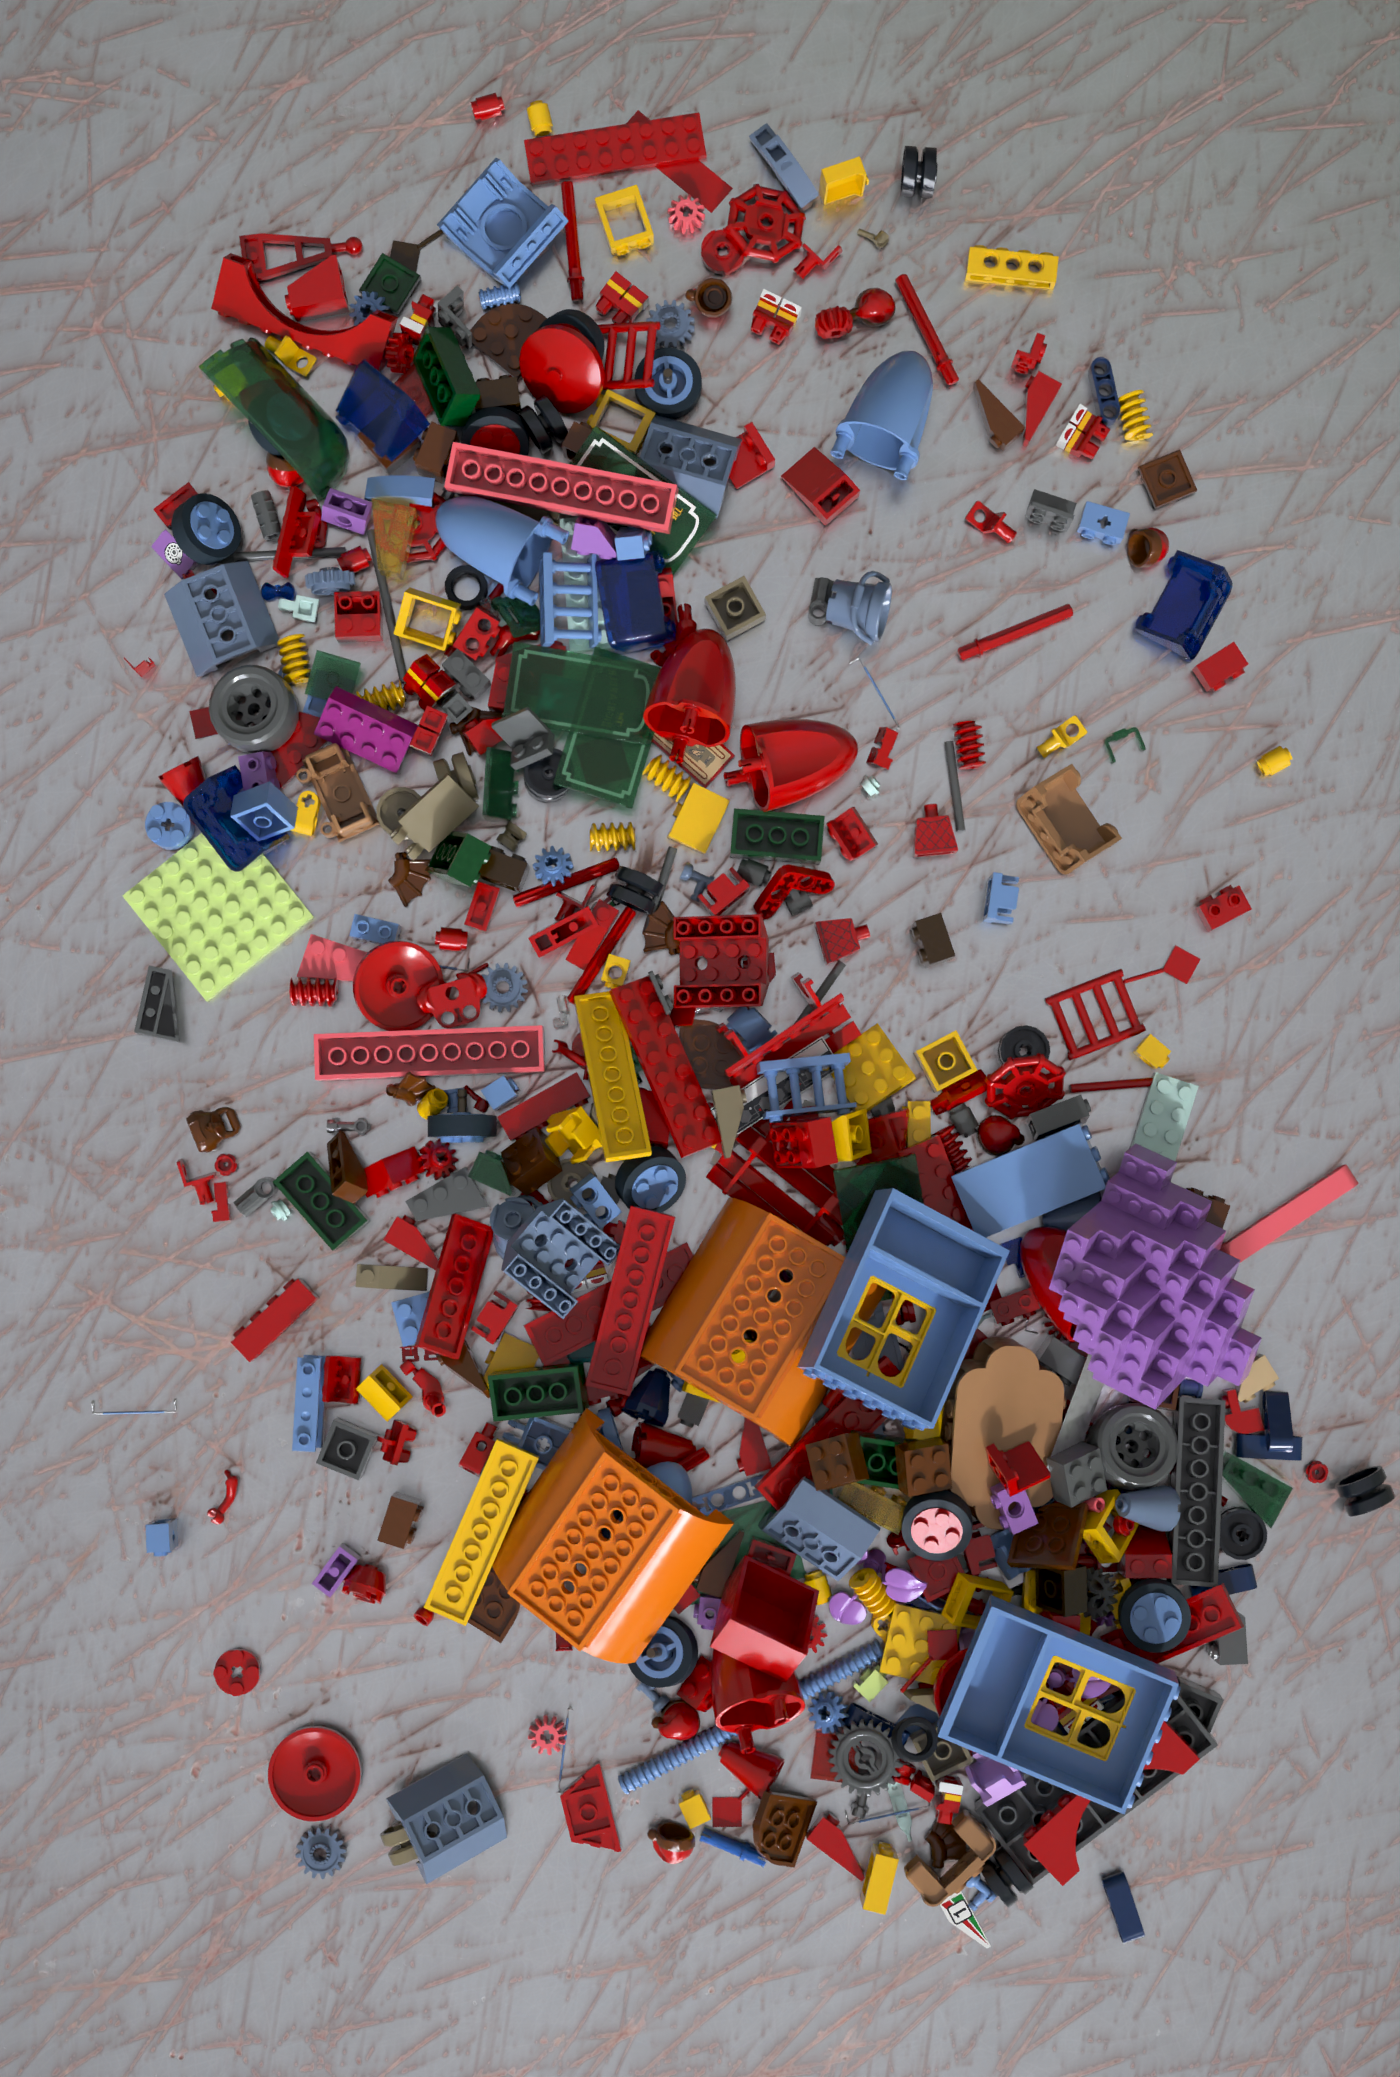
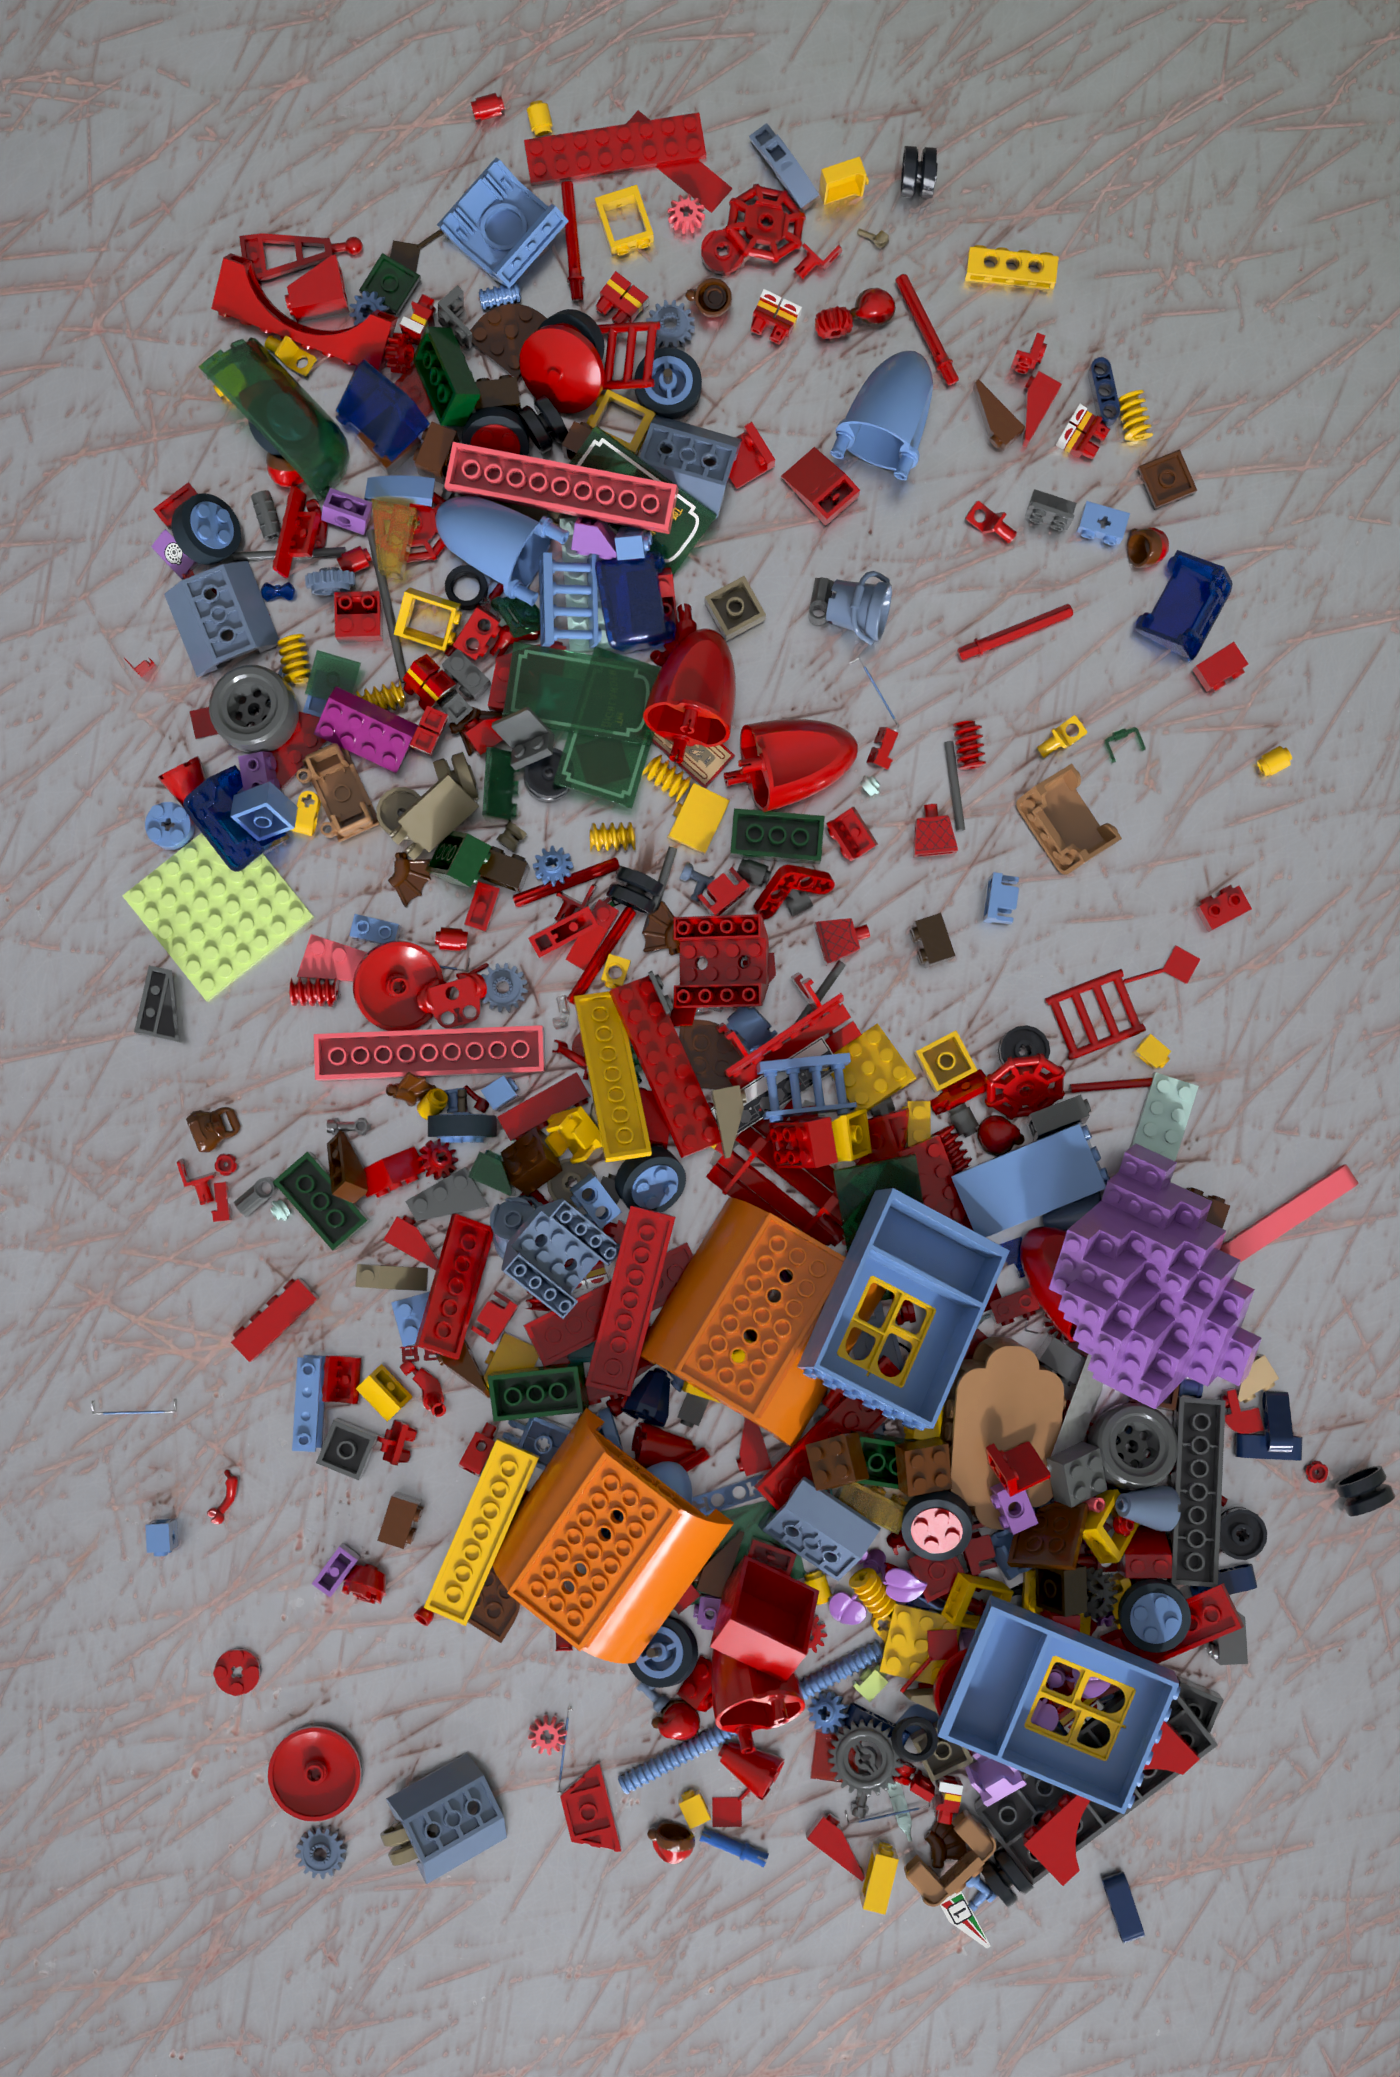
(303, 608): light aqua plate -> none
(782, 1826): reddish brown plate -> none
(1255, 1488): clear green wedge -> none

